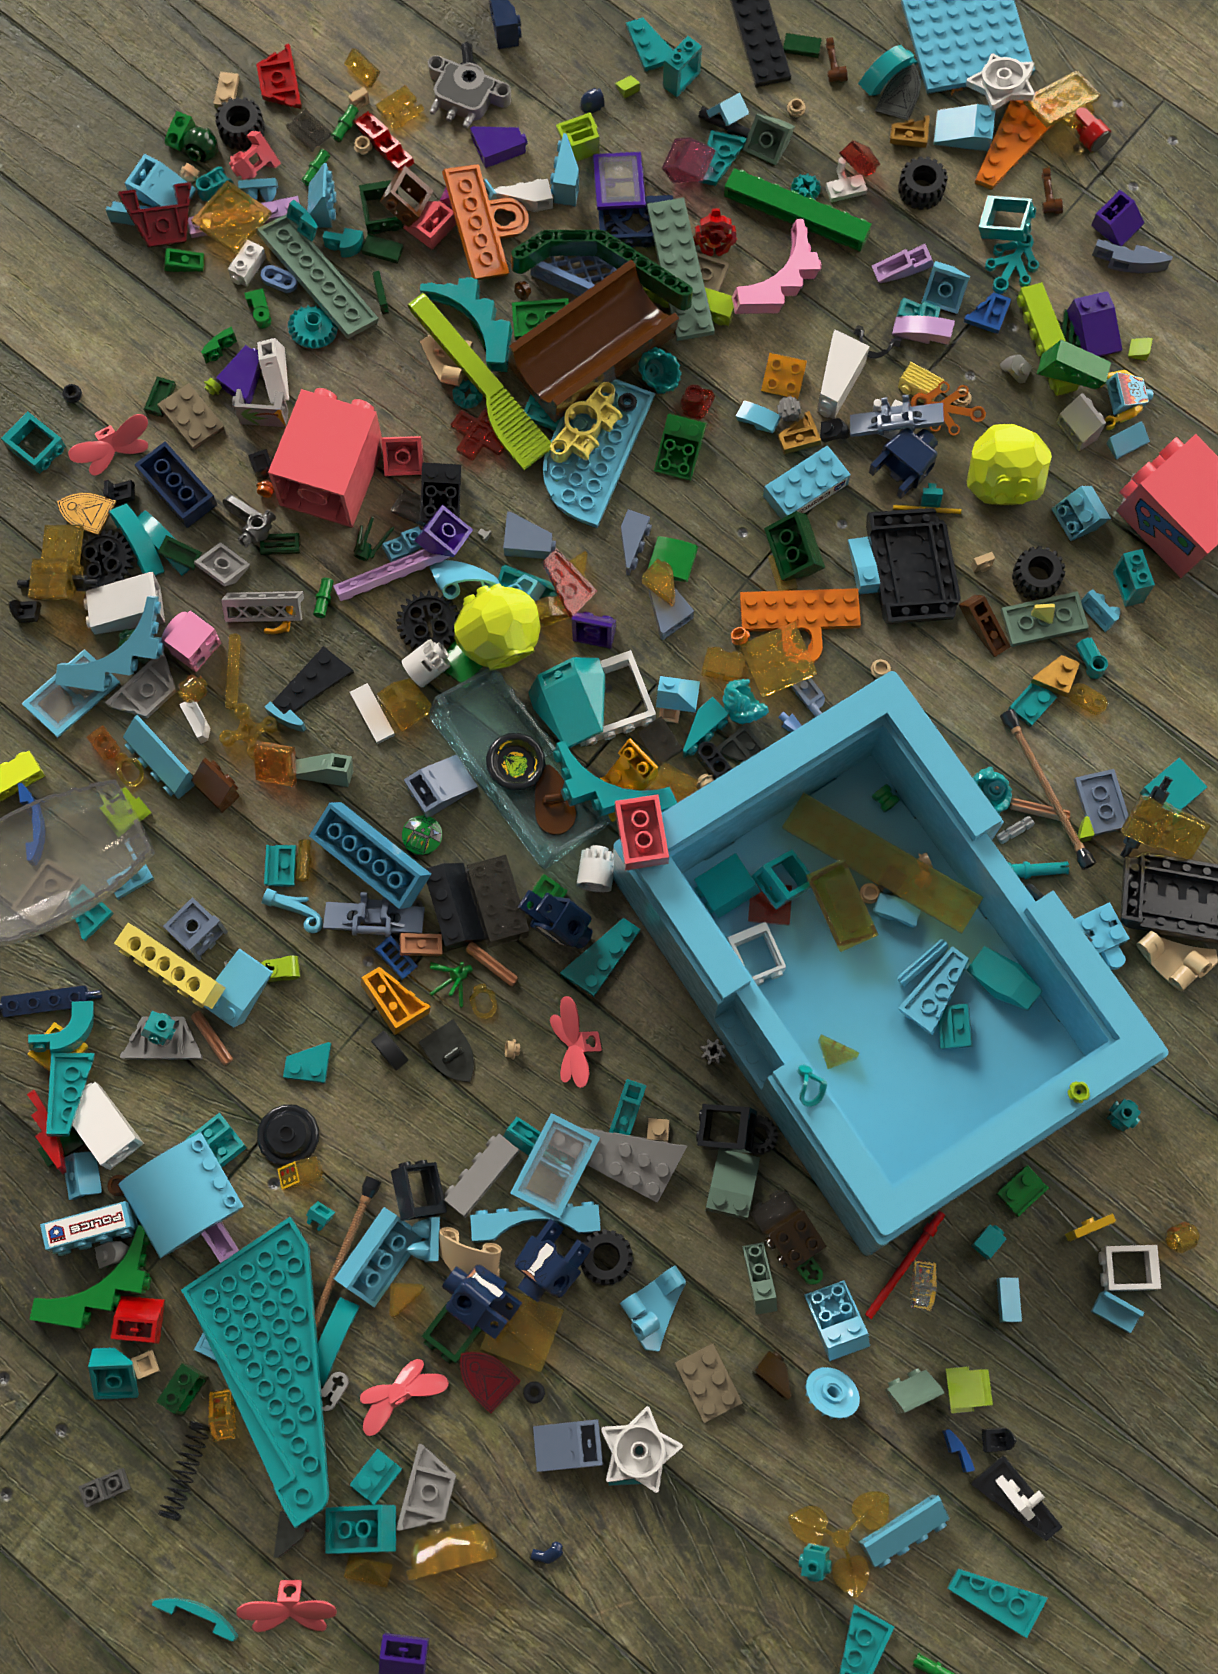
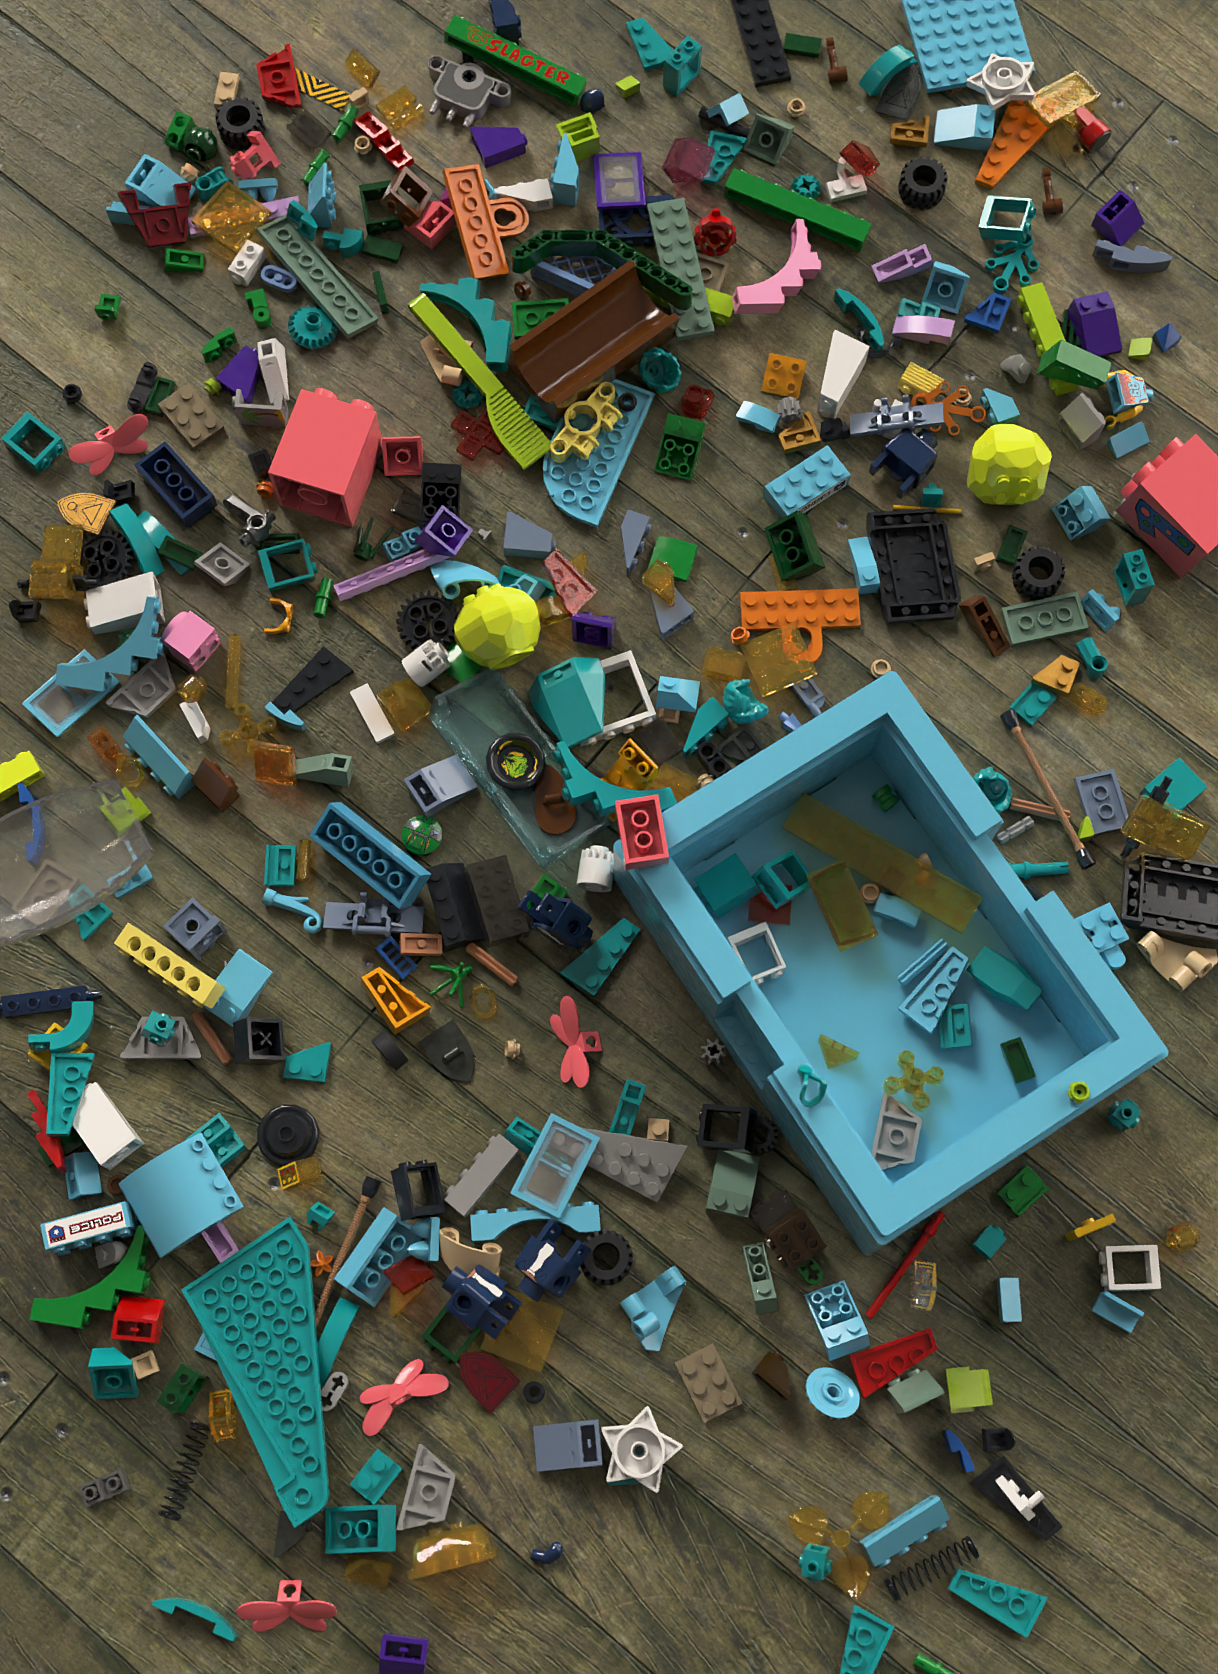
(108, 307): none -> green bracket
(142, 387): none -> black piece
(258, 1041): none -> black brick
(259, 599): light grey fence -> none
(264, 555): none -> teal window
(283, 968): lime piece -> none
(321, 90): none -> sticker
(321, 1263): none -> orange plant
(408, 1274): none -> clear red piece
(515, 60): none -> green brick
(847, 302): none -> teal slope
(885, 1362): none -> red wing
(892, 1587): none -> black piece
(895, 1134): none -> light grey wing
(913, 1080): none -> clear yellow gear
(999, 407): none -> medium azure slope
(1011, 546): none -> dark green tile
(1017, 1060): none -> dark green tile
(1044, 612): light yellow slope -> none
(1166, 337): none -> blue slope

